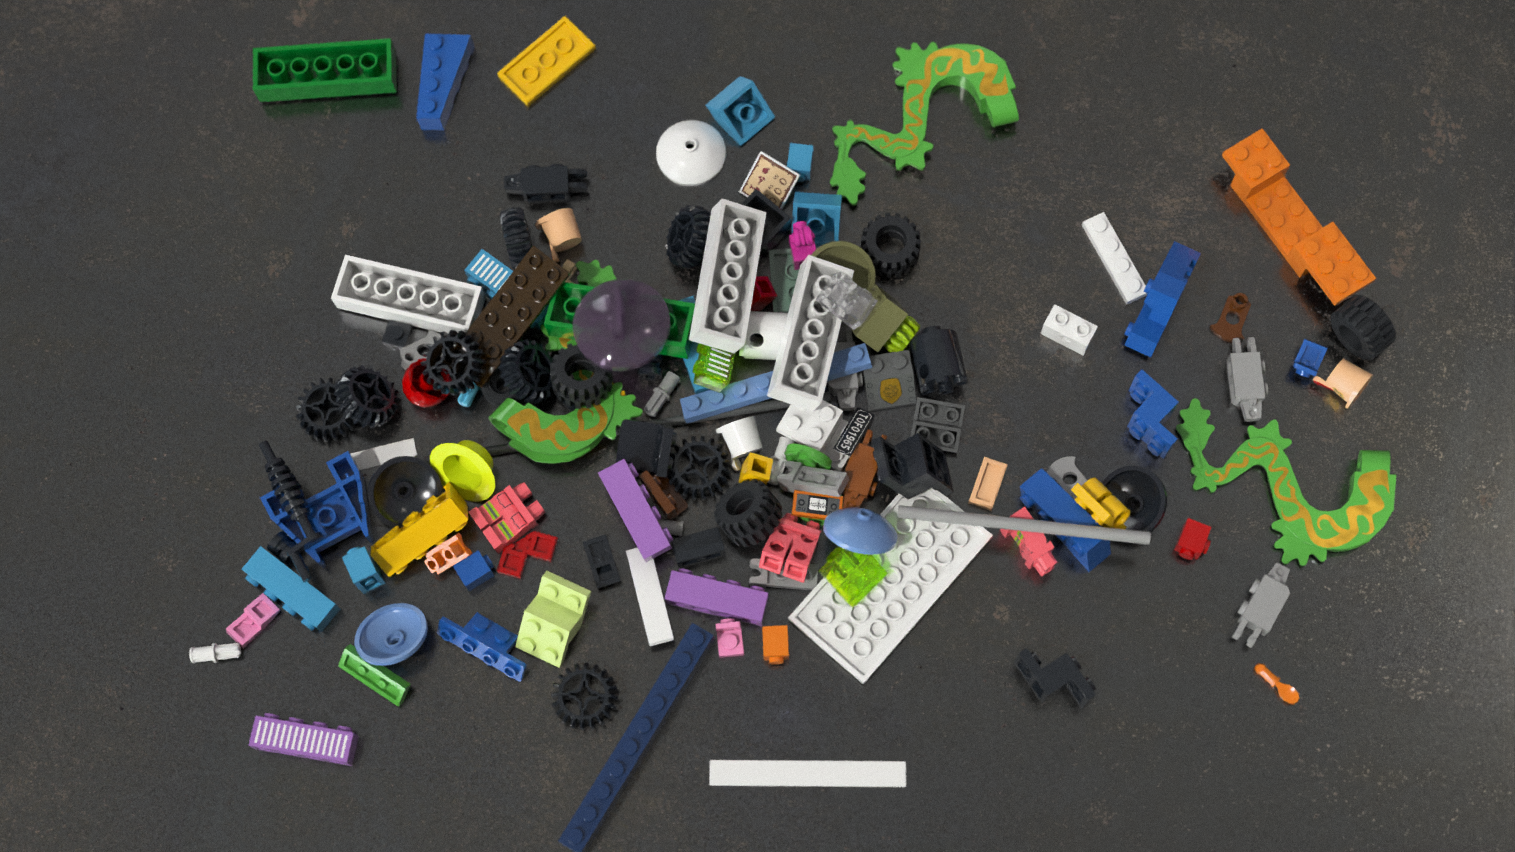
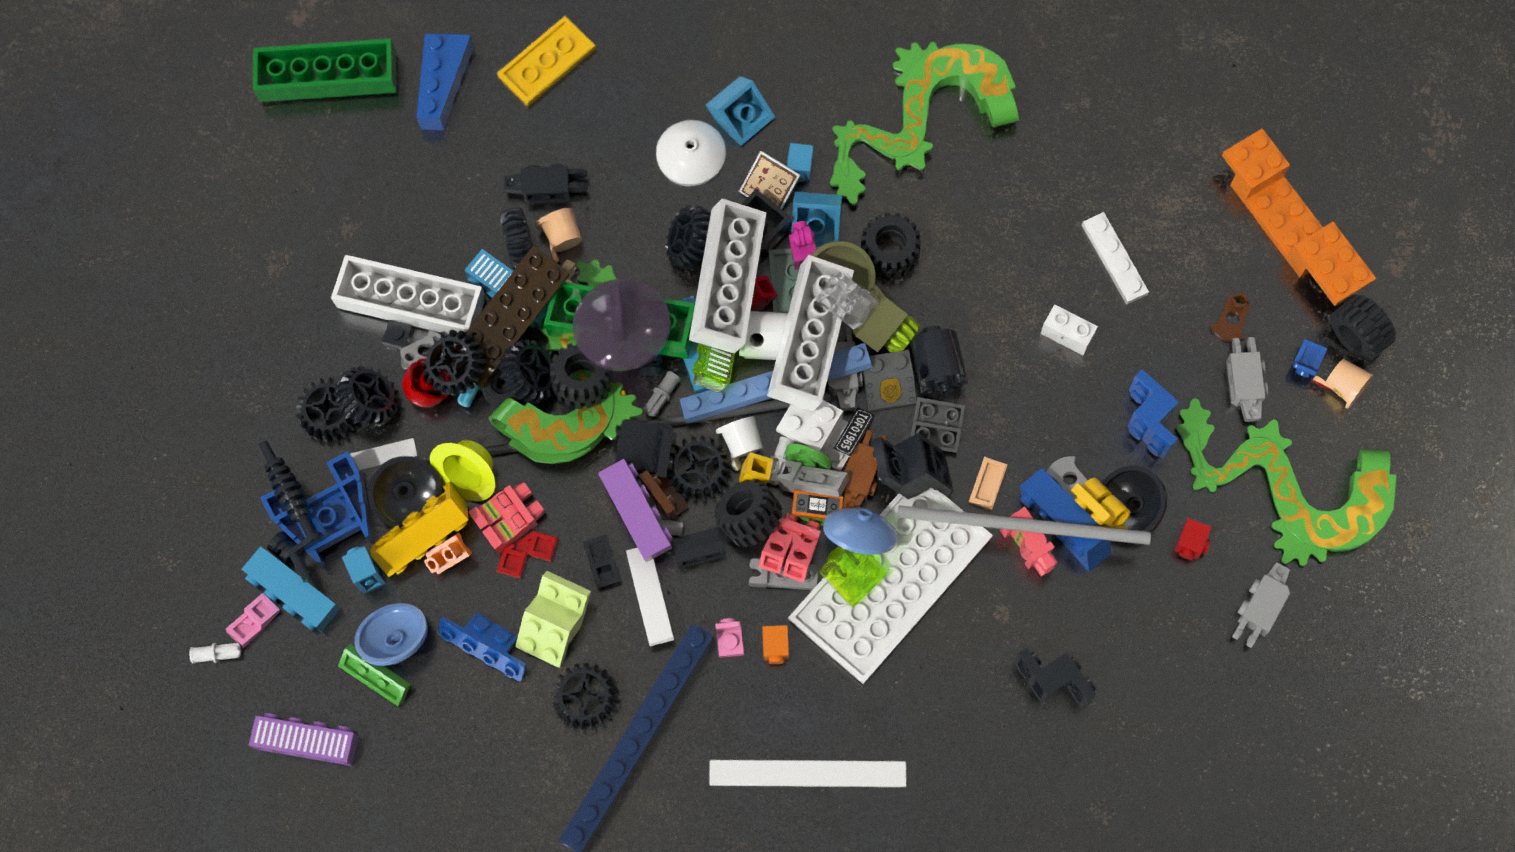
(474, 570): blue brick -> none
(717, 597): medium lavender brick -> none
(1161, 299): blue wedge -> none
(1285, 691): orange piece -> none

